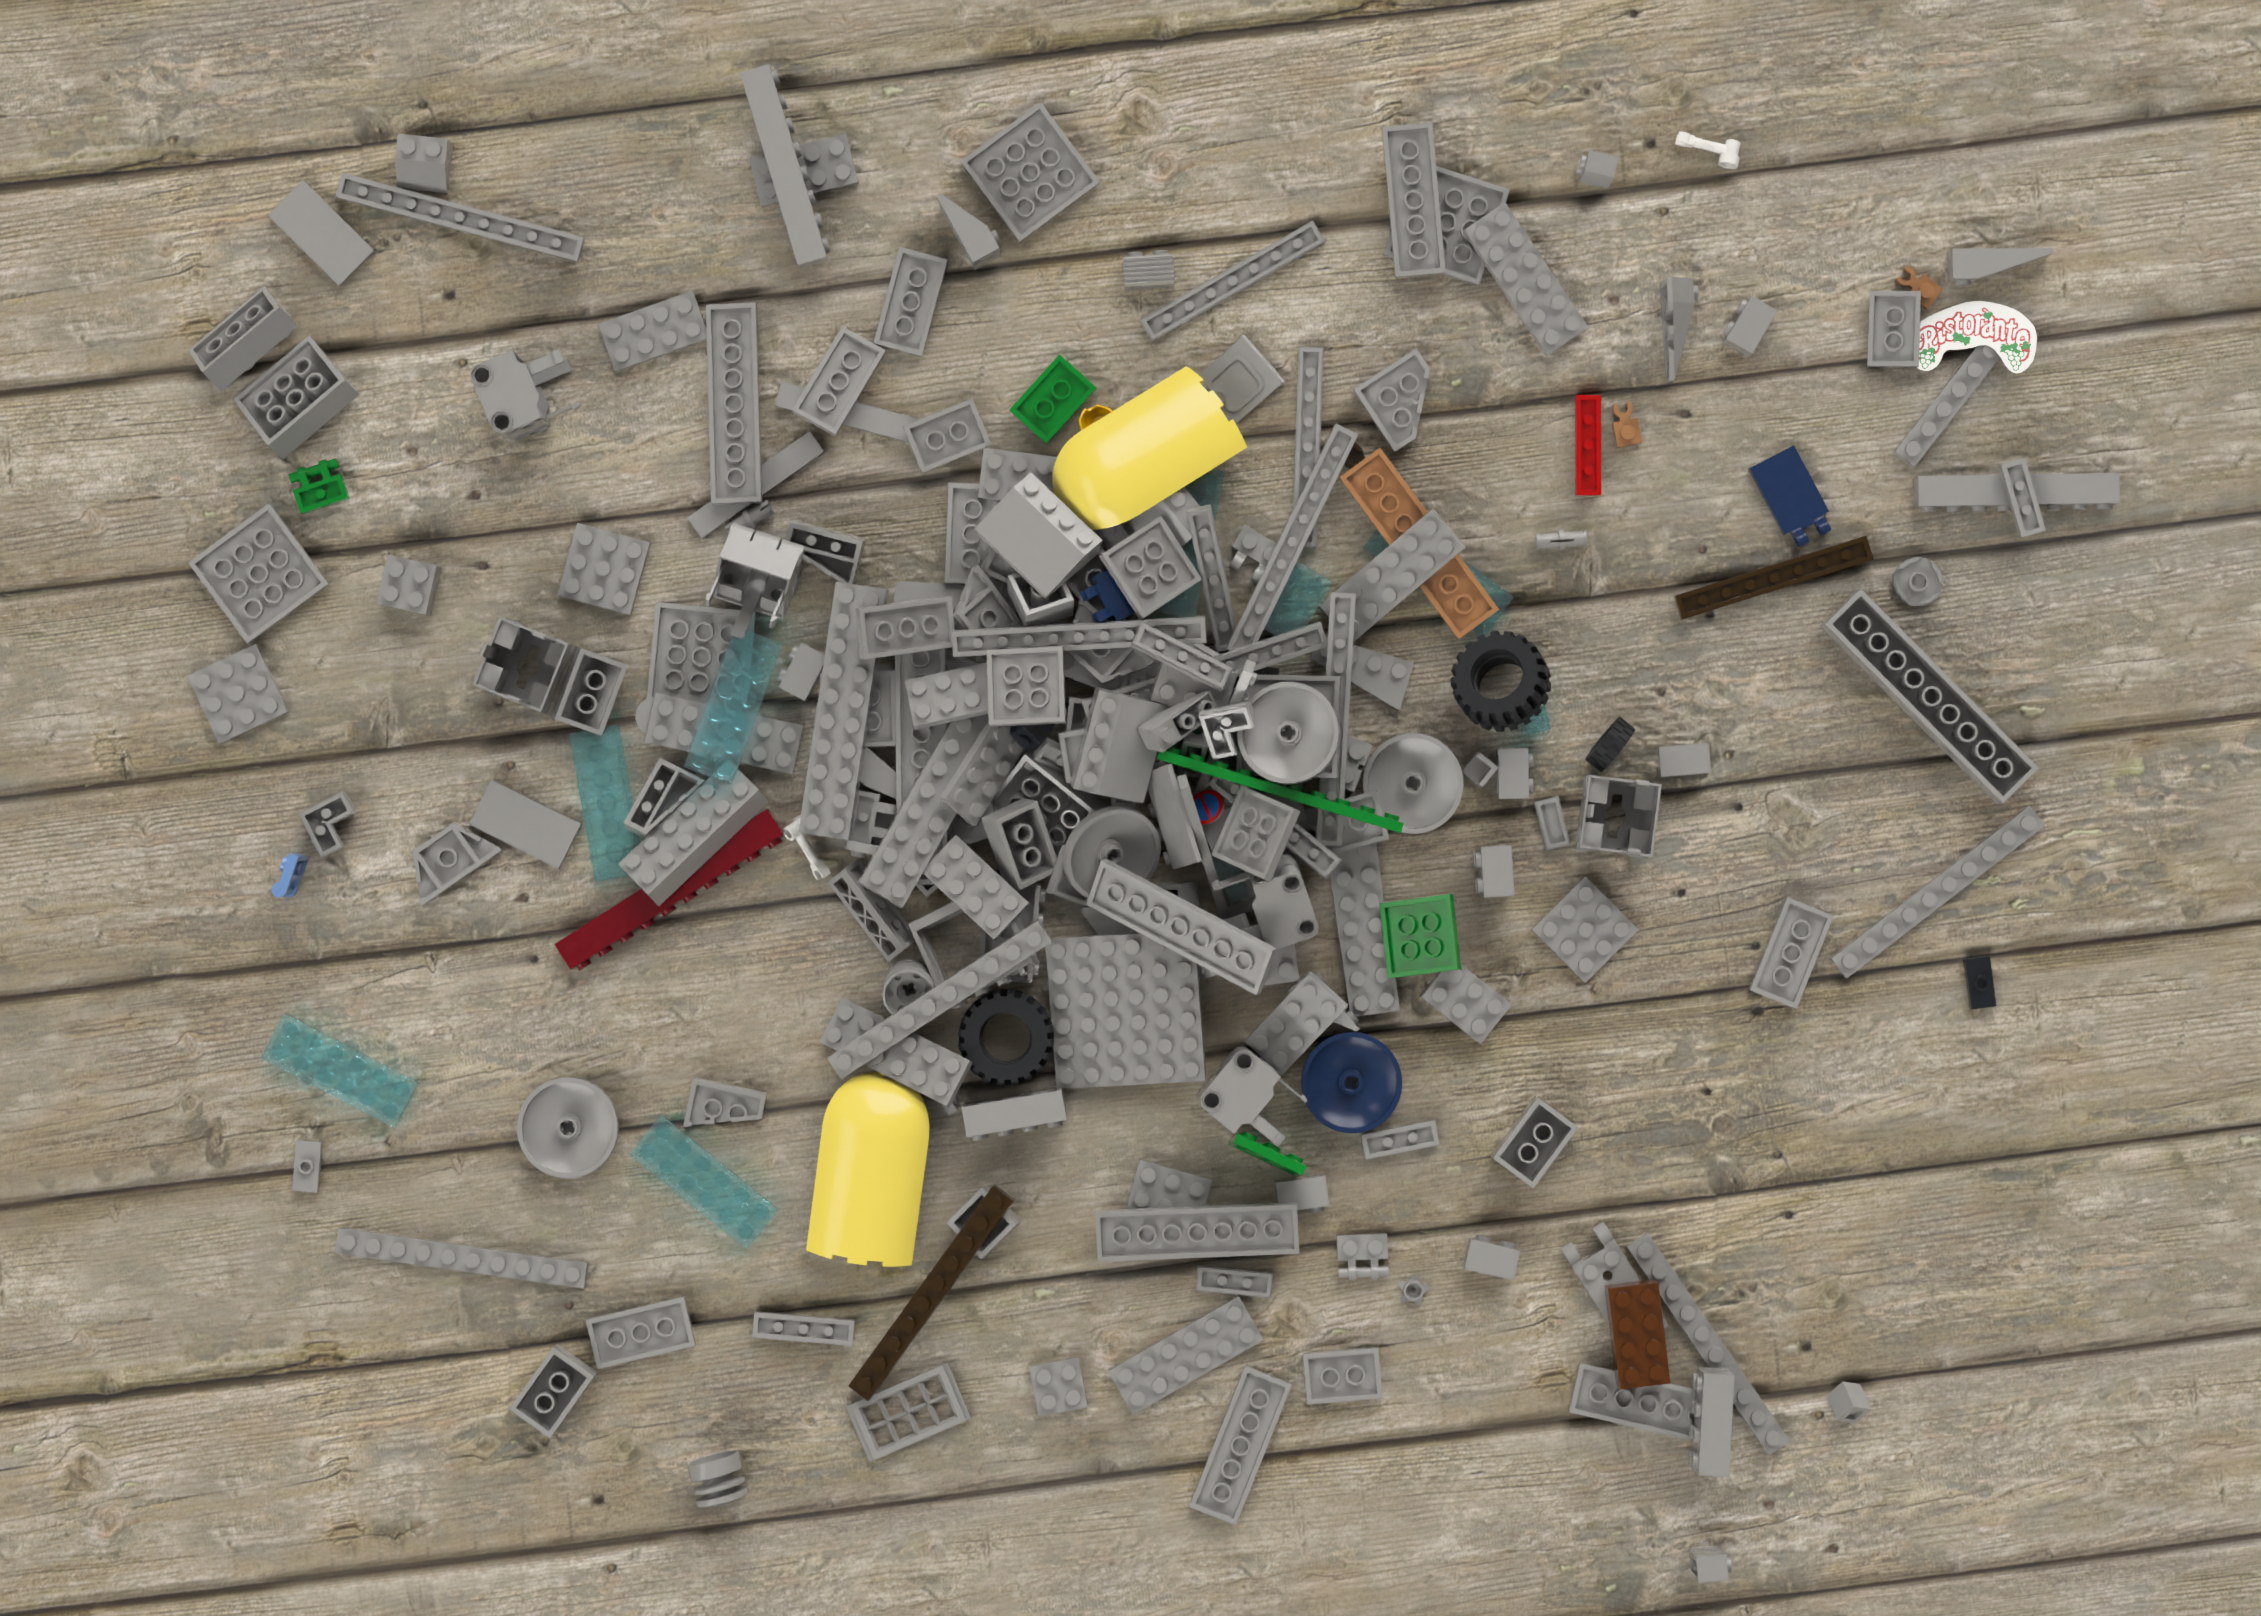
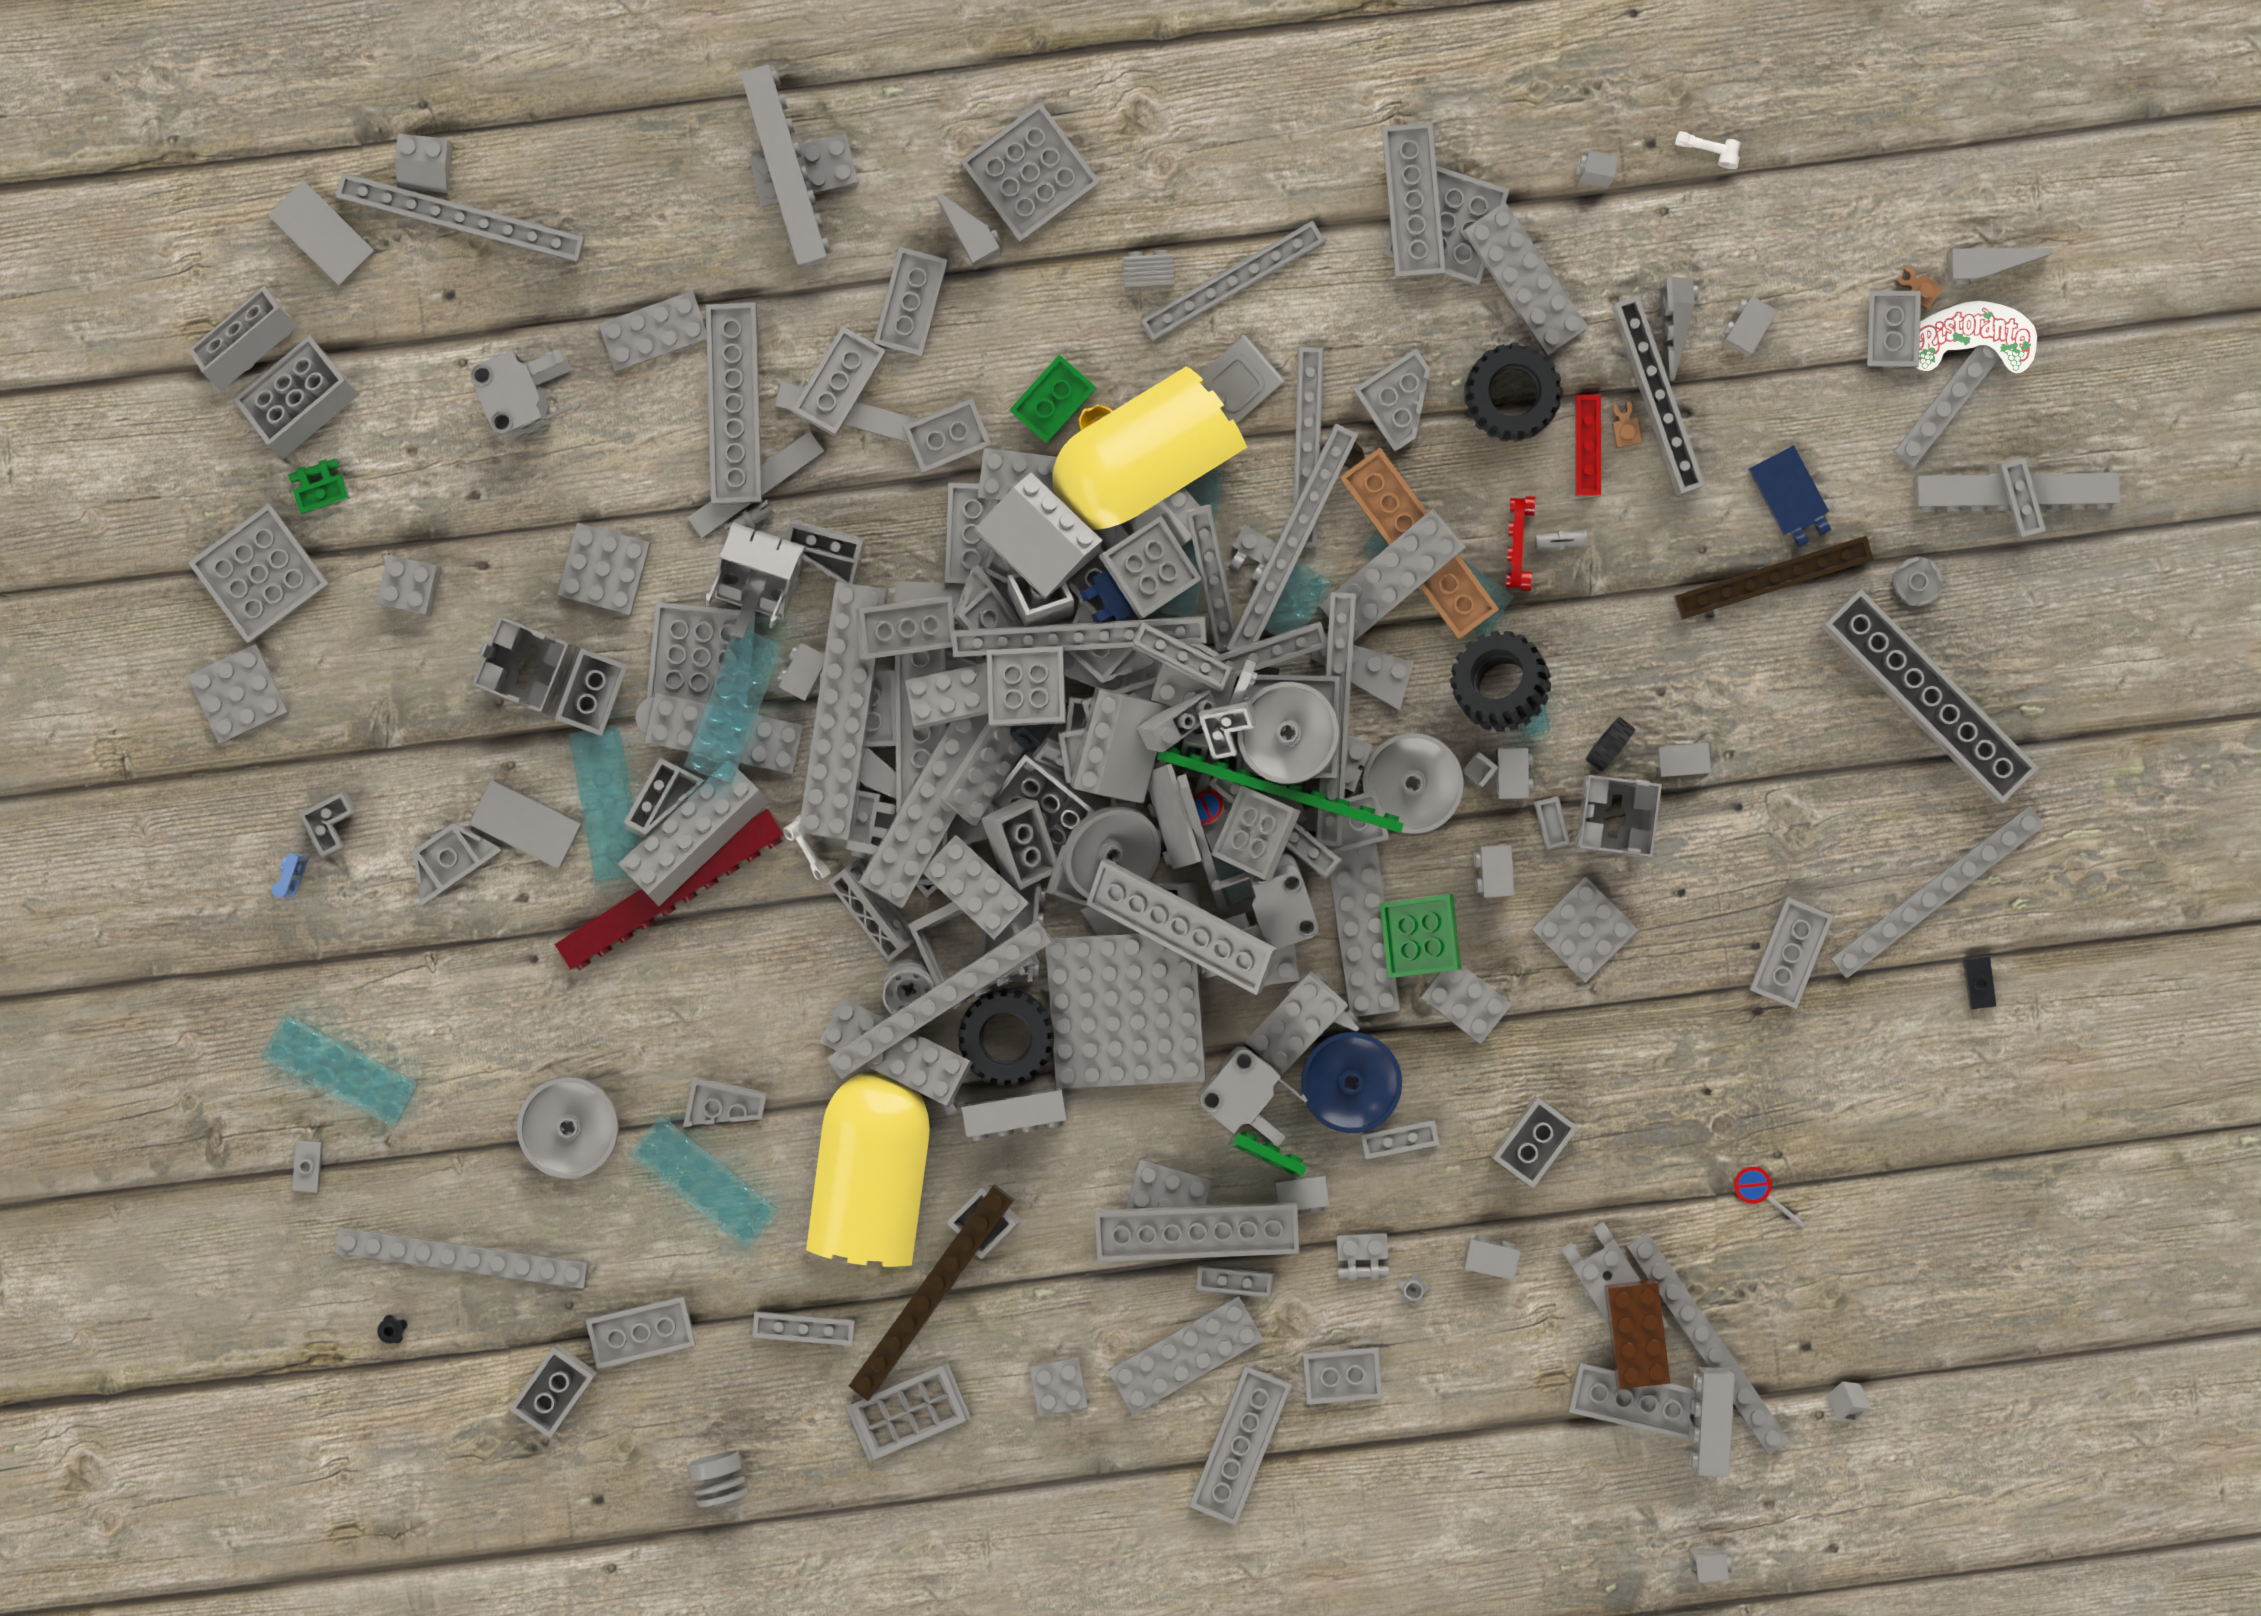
(398, 1327): none -> black brick
(1518, 578): none -> red plate
(1537, 368): none -> black tyre
(1658, 395): none -> light grey brick
(1754, 1186): none -> piece

